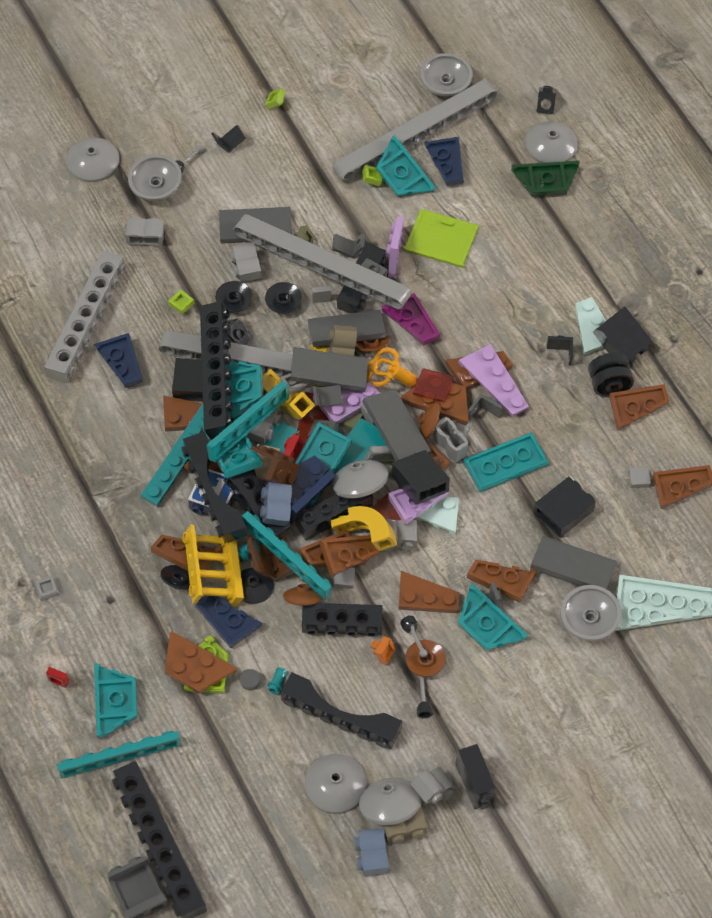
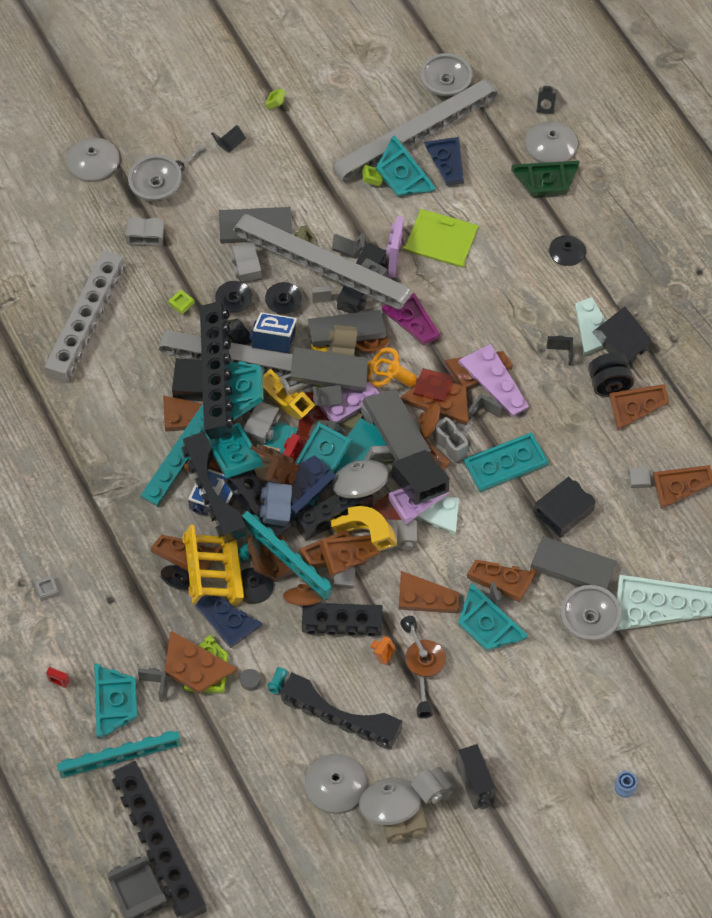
(121, 358): dark blue wing -> none
(154, 675): none -> dark grey bracket
(247, 421): teal plate -> none
(273, 332): none -> piece
(372, 851): sand blue brick -> none
(567, 256): none -> black dish
(625, 789): none -> medium blue wheel

